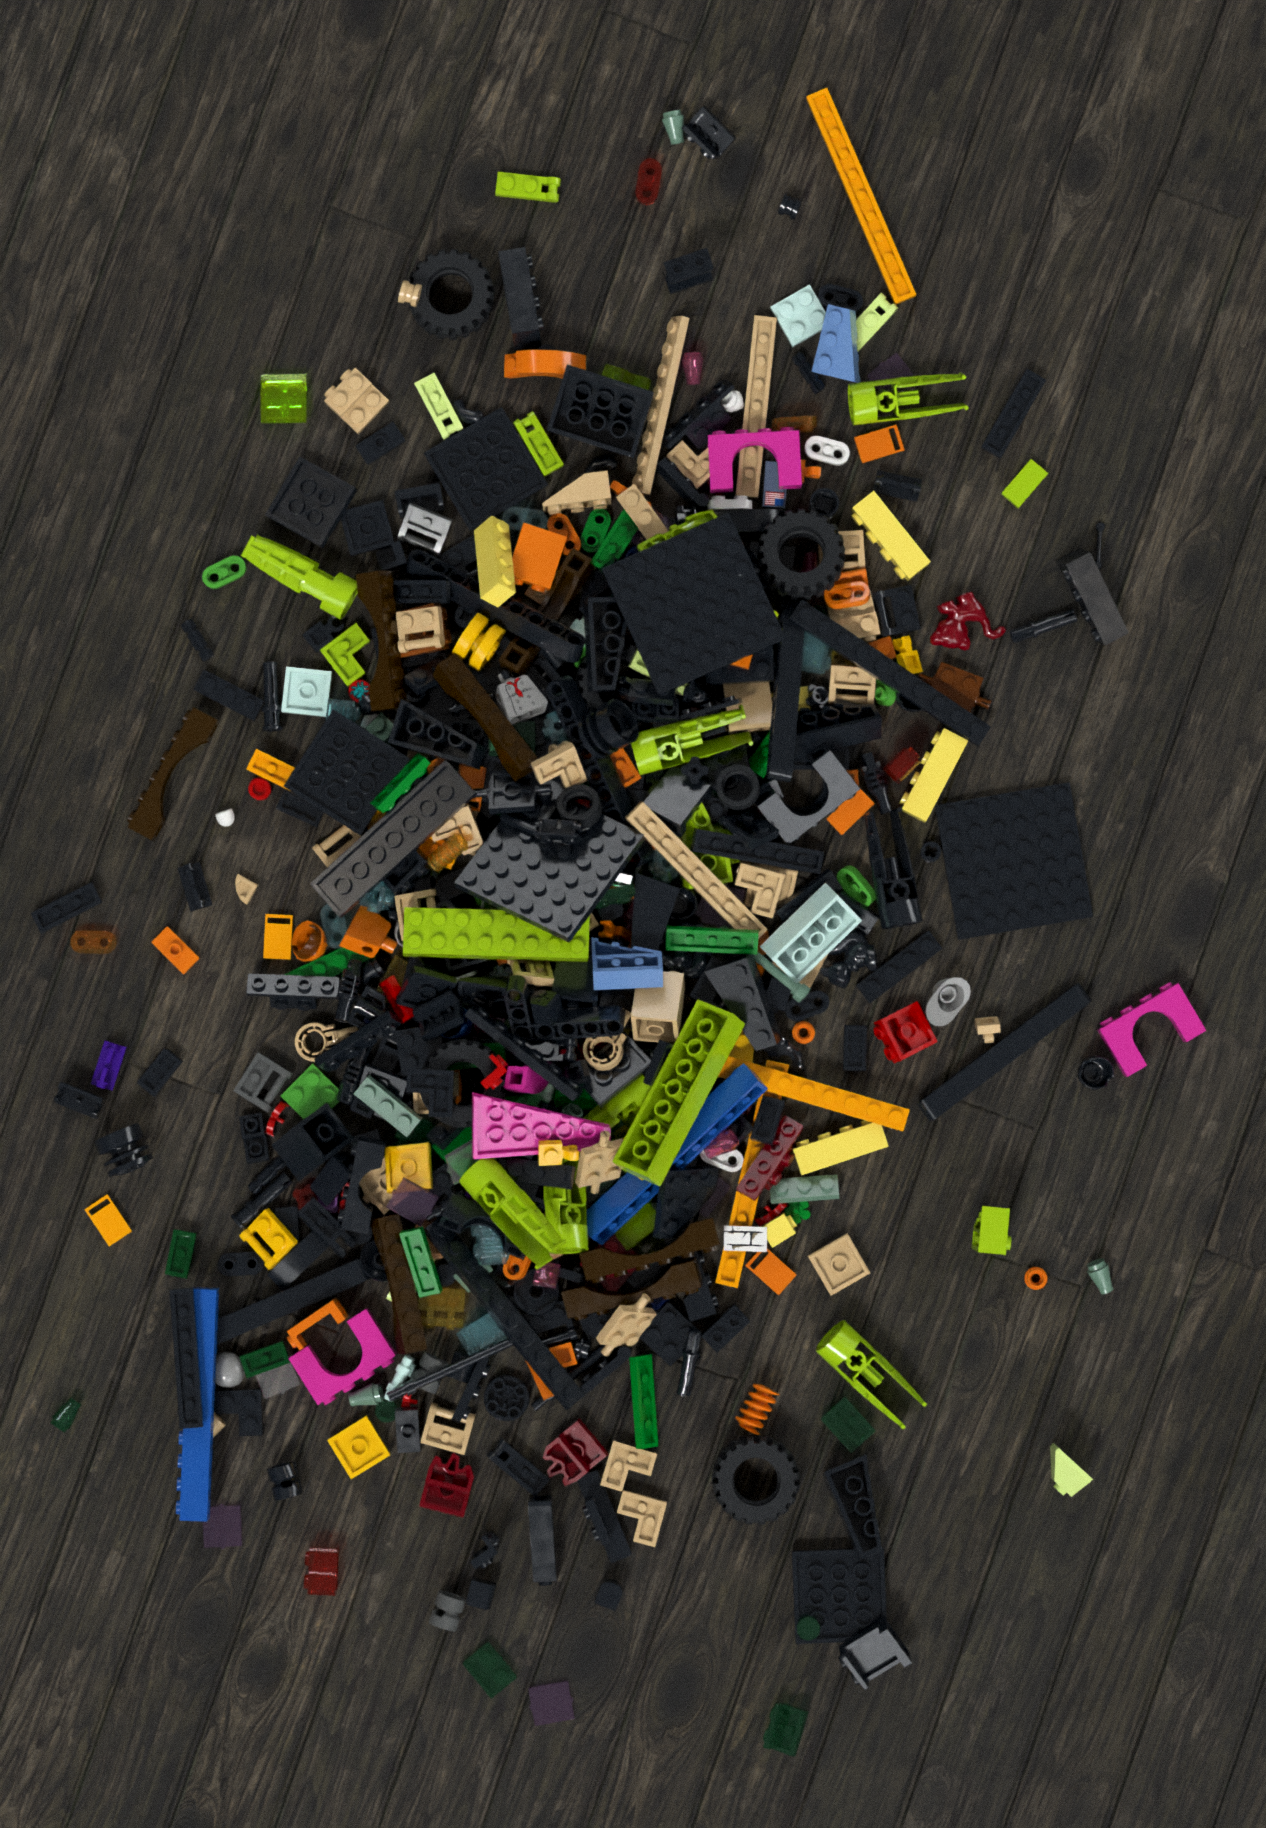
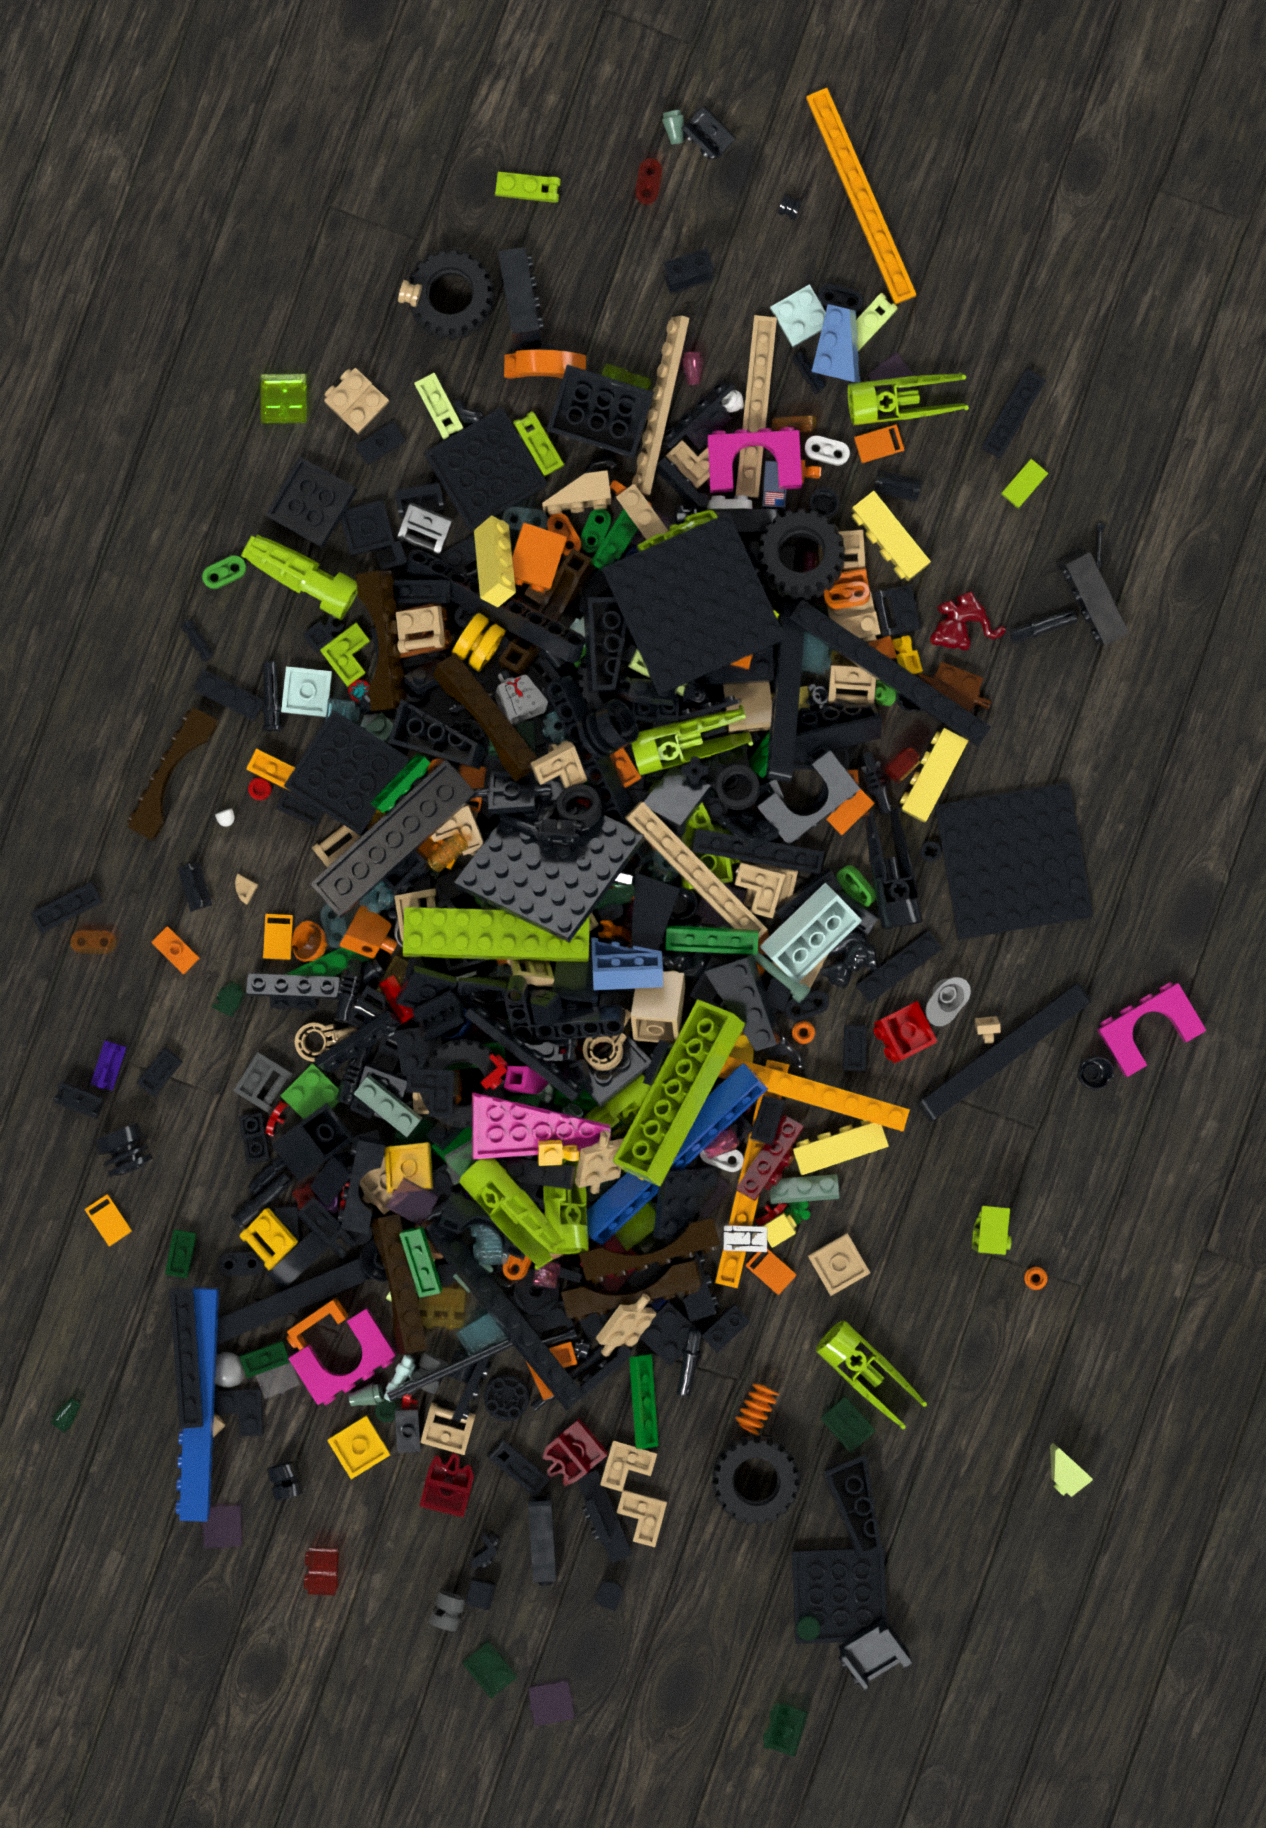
(229, 999): none -> clear green brick
(1100, 1274): sand green cone -> none

